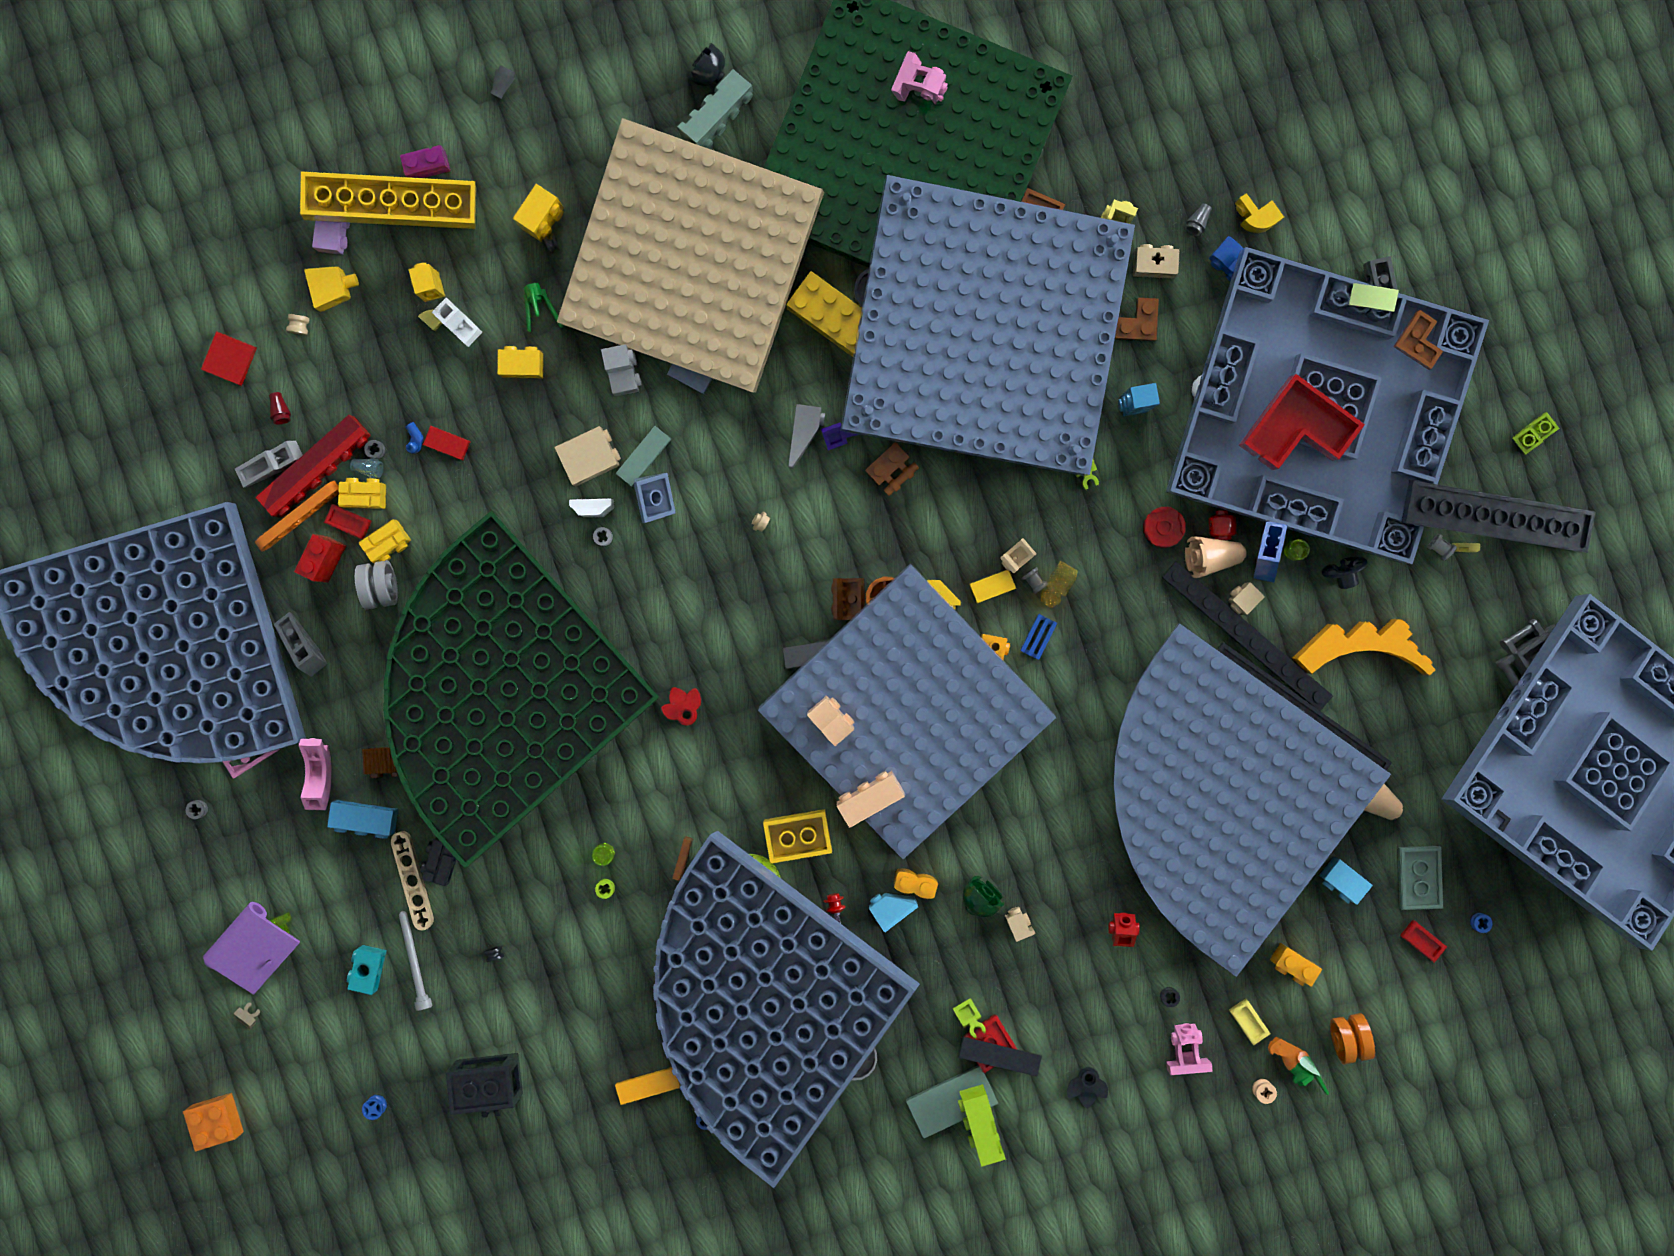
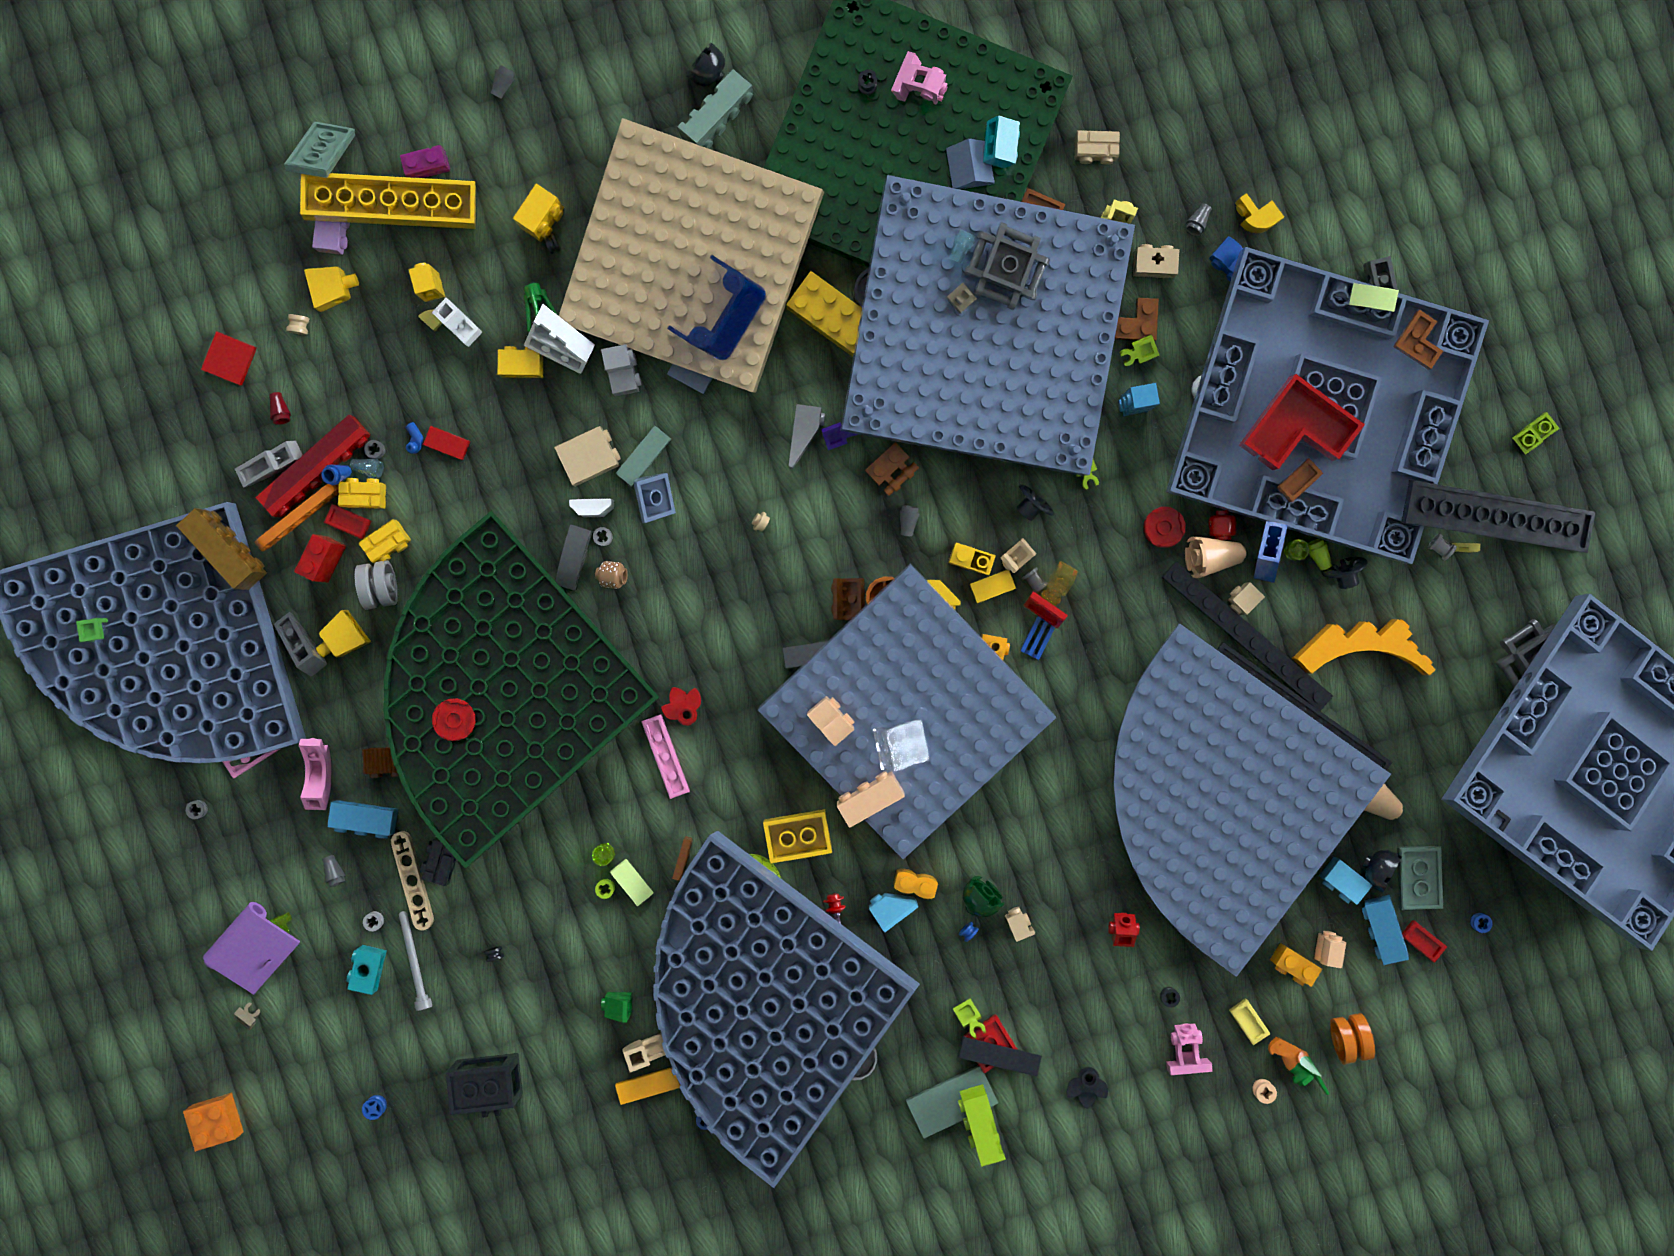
(91, 629): none -> bright green panel
(222, 548): none -> pearl gold brick
(320, 149): none -> sand green tile
(333, 872): none -> dark grey cone
(335, 473): none -> blue cone
(342, 636): none -> yellow torso
(366, 923): none -> light grey bush
(453, 719): none -> red tile
(558, 340): none -> white wedge
(573, 557): none -> dark grey slope
(611, 575): none -> medium nougat head
(617, 1006): none -> green slope
(631, 882): none -> yellowish green slope
(642, 1051): none -> tan brick
(665, 756): none -> bright pink tile
(733, 321): none -> clear blue windscreen
(863, 77): none -> black bush
(901, 745): none -> clear bracket
(908, 519): none -> dark grey cone
(961, 298): none -> dark tan tile
(962, 244): none -> clear light blue cone
(967, 165): none -> sand blue slope
(968, 931): none -> blue bush
(971, 559): none -> yellow slope
(1001, 142): none -> brick
(1007, 265): none -> dark grey brick
(1031, 506): none -> black wheel
(1045, 610): none -> red tile
(1097, 146): none -> tan brick
(1143, 350): none -> lime plate
(1299, 480): none -> dark orange tile
(1320, 554): none -> lime cone
(1330, 949): none -> light nougat brick
(1381, 868): none -> black cylinder
(1385, 930): none -> dark azure brick

